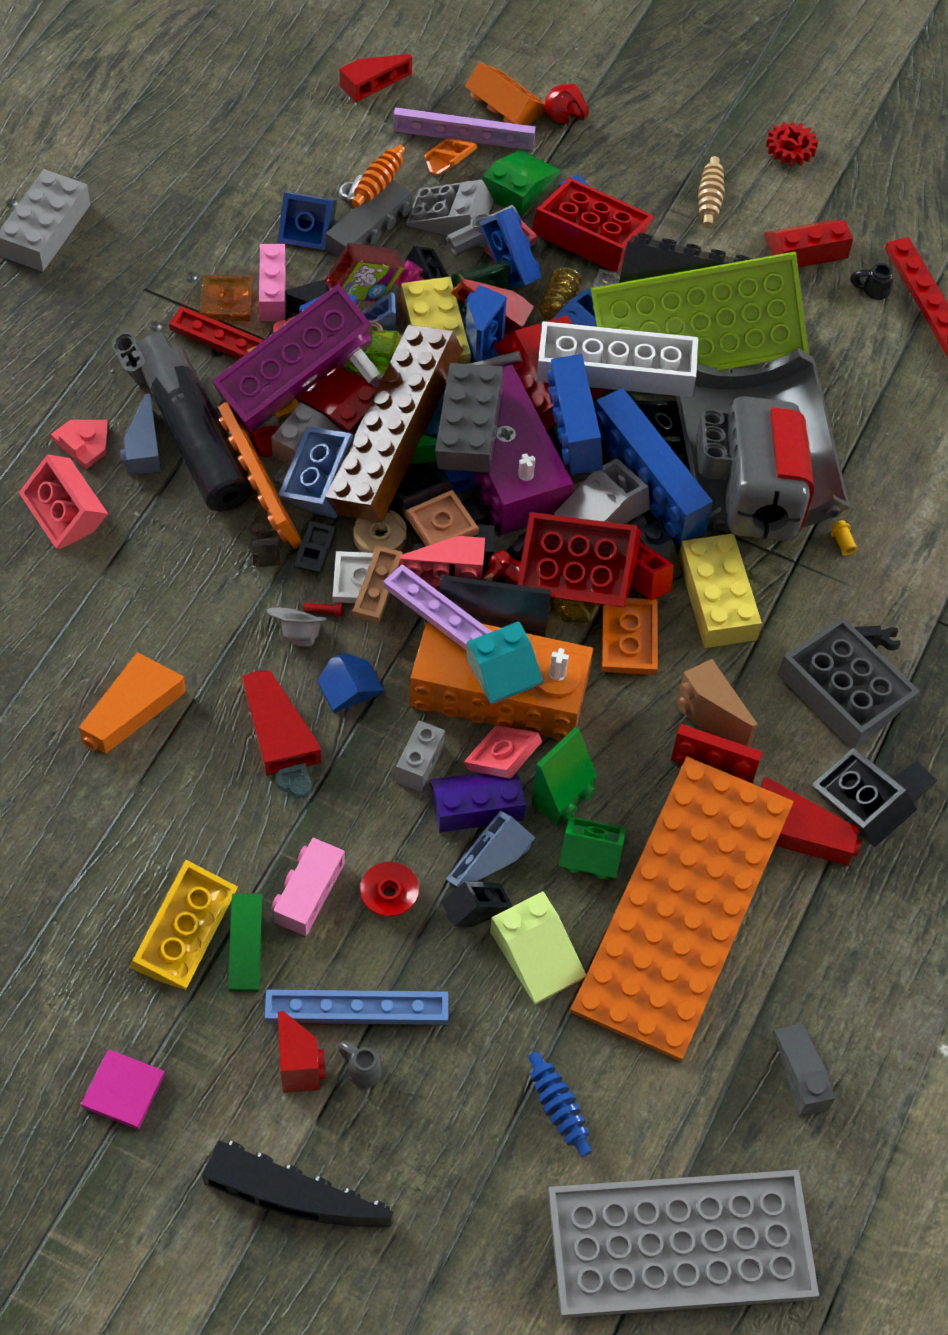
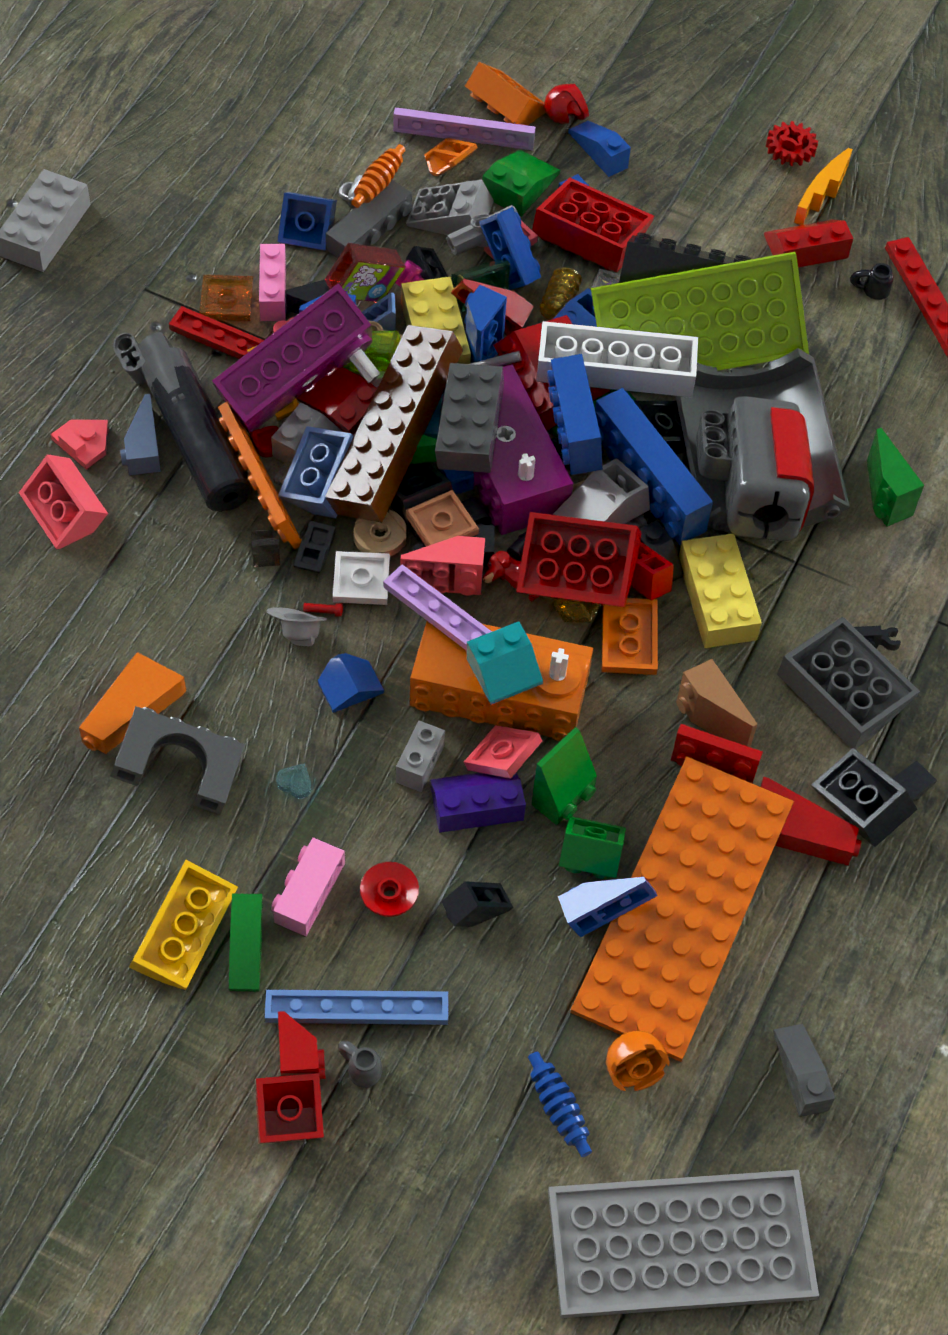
(123, 1089): dark pink tile -> none
(216, 754): none -> dark grey arch
(277, 725): red slope -> none
(288, 1190): black slope -> none
(289, 1108): none -> red slope
(372, 594): medium nougat plate -> none
(373, 74): red slope -> none
(495, 848): sand blue slope -> none
(500, 603): black slope -> none
(537, 947): yellowish green slope -> none
(600, 902): none -> slope
(603, 146): none -> blue slope
(636, 1060): none -> orange cylinder
(711, 192): tan piece -> none
(825, 184): none -> light orange slope
(843, 536): yellow pin -> none
(892, 481): none -> green slope

